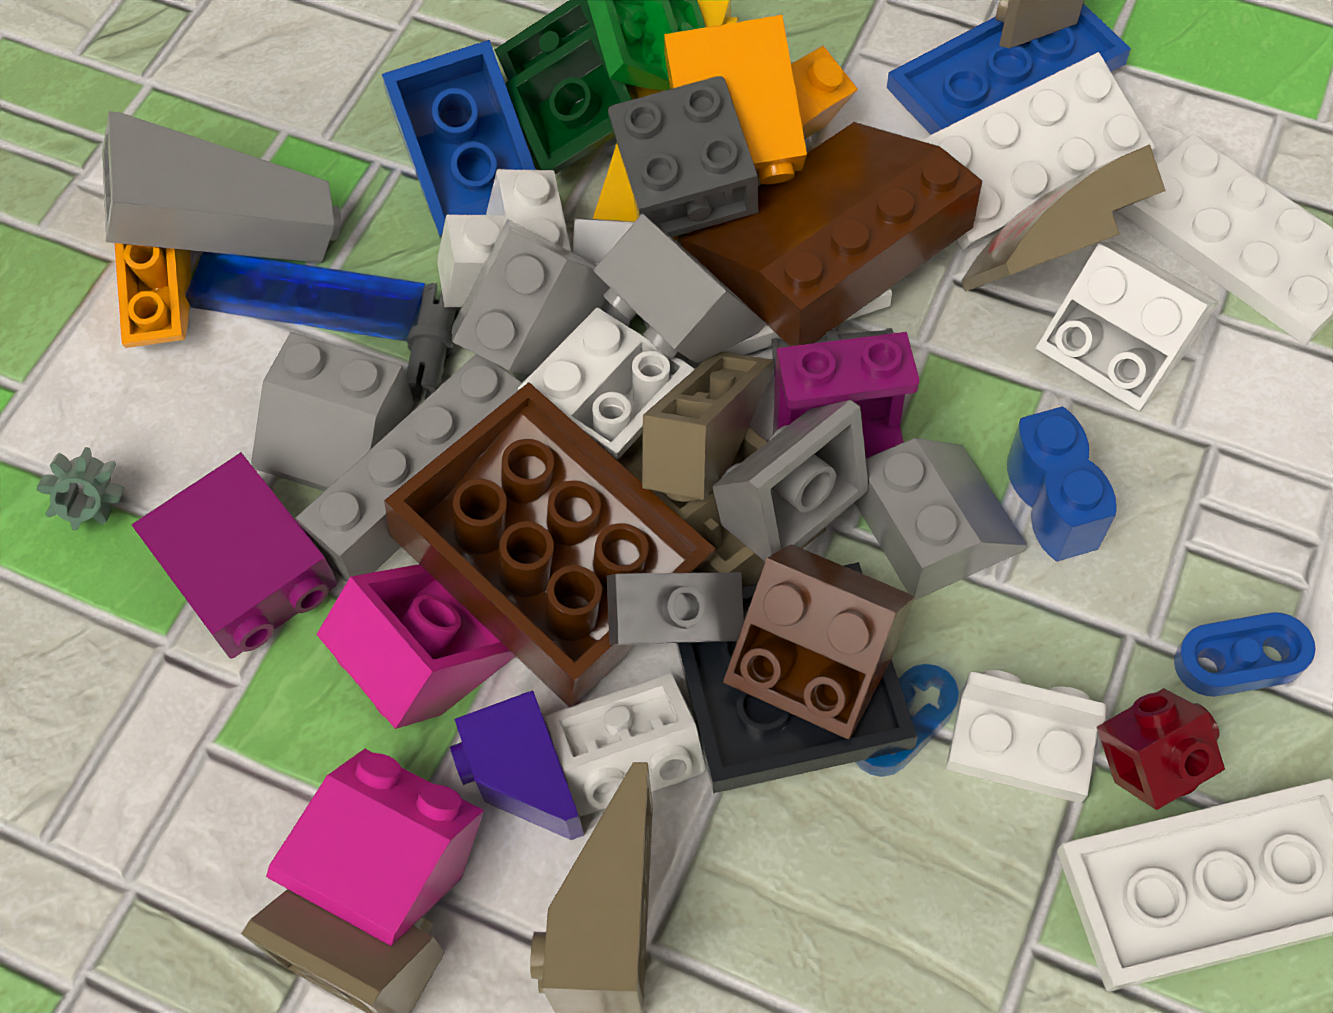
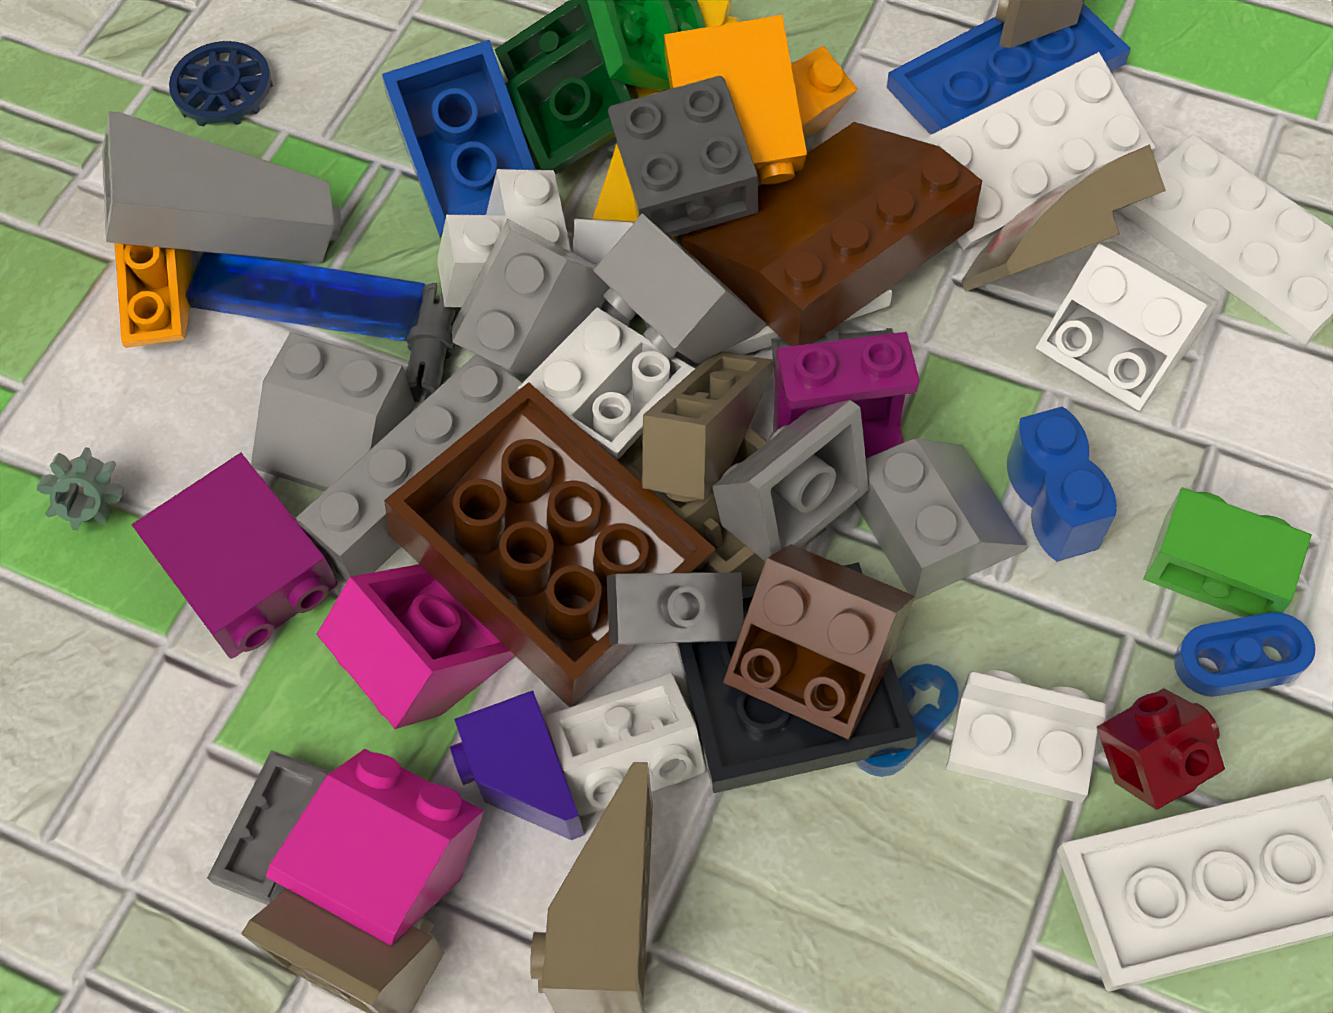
(220, 82): none -> dark blue wheel
(264, 824): none -> flat silver plate
(1227, 555): none -> bright green brick

